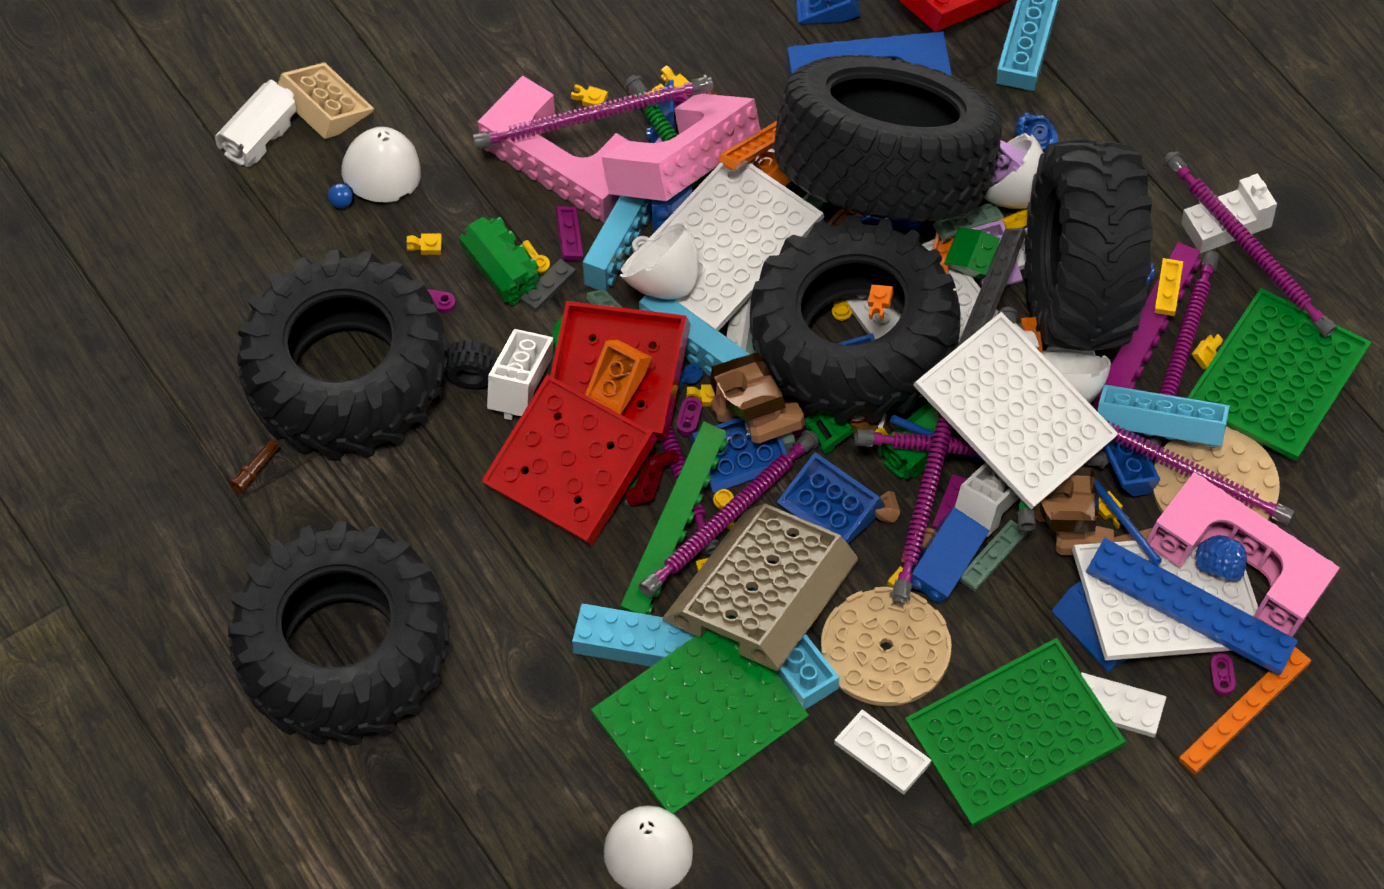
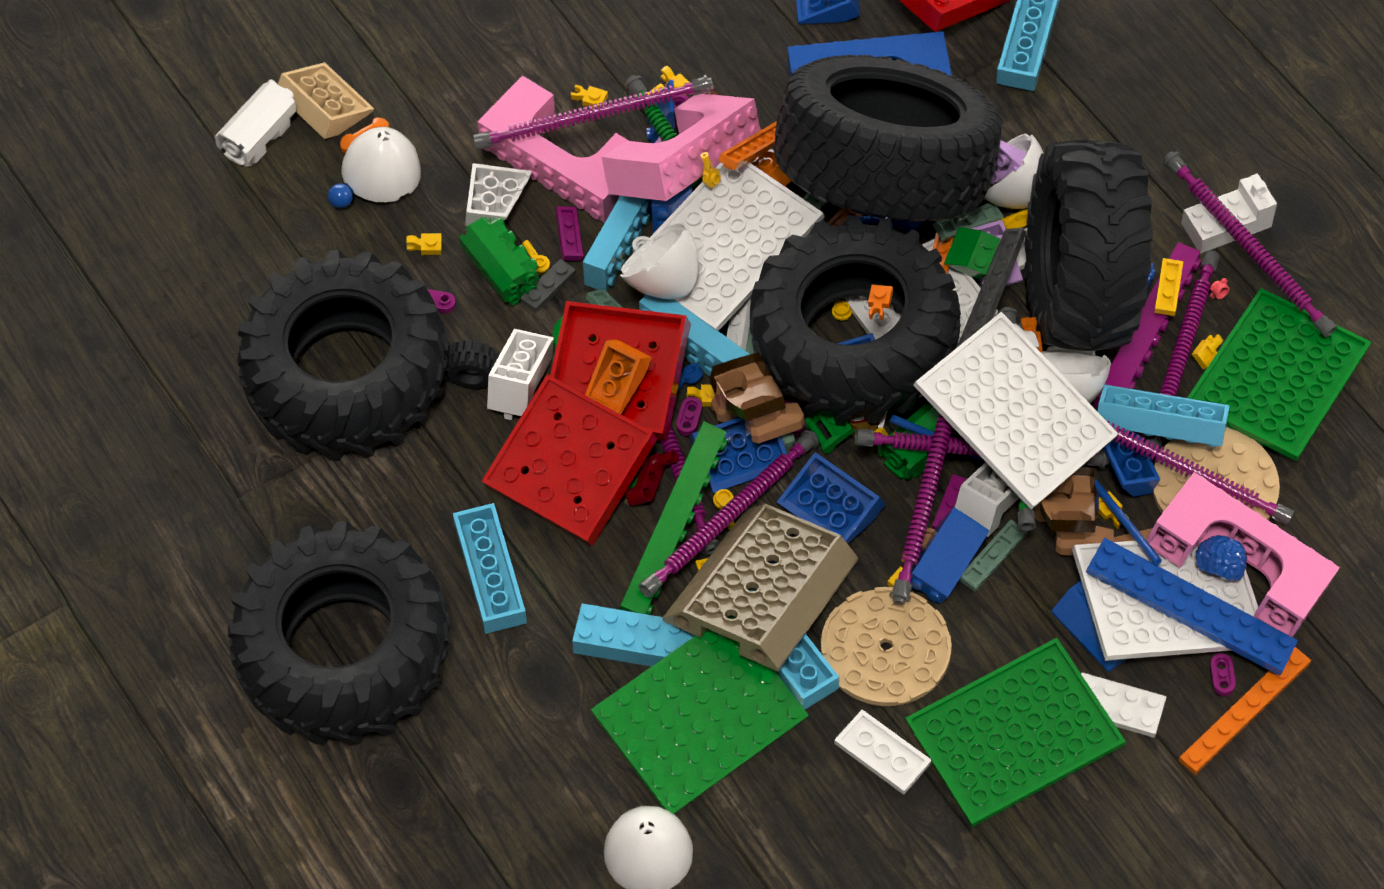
(249, 473): reddish brown pin -> none
(349, 138): none -> orange bar
(489, 568): none -> medium azure brick
(494, 191): none -> white wedge
(711, 175): none -> yellow plate
(890, 511): medium nougat plate -> none
(1031, 124): blue hair -> none
(1219, 289): none -> coral plate

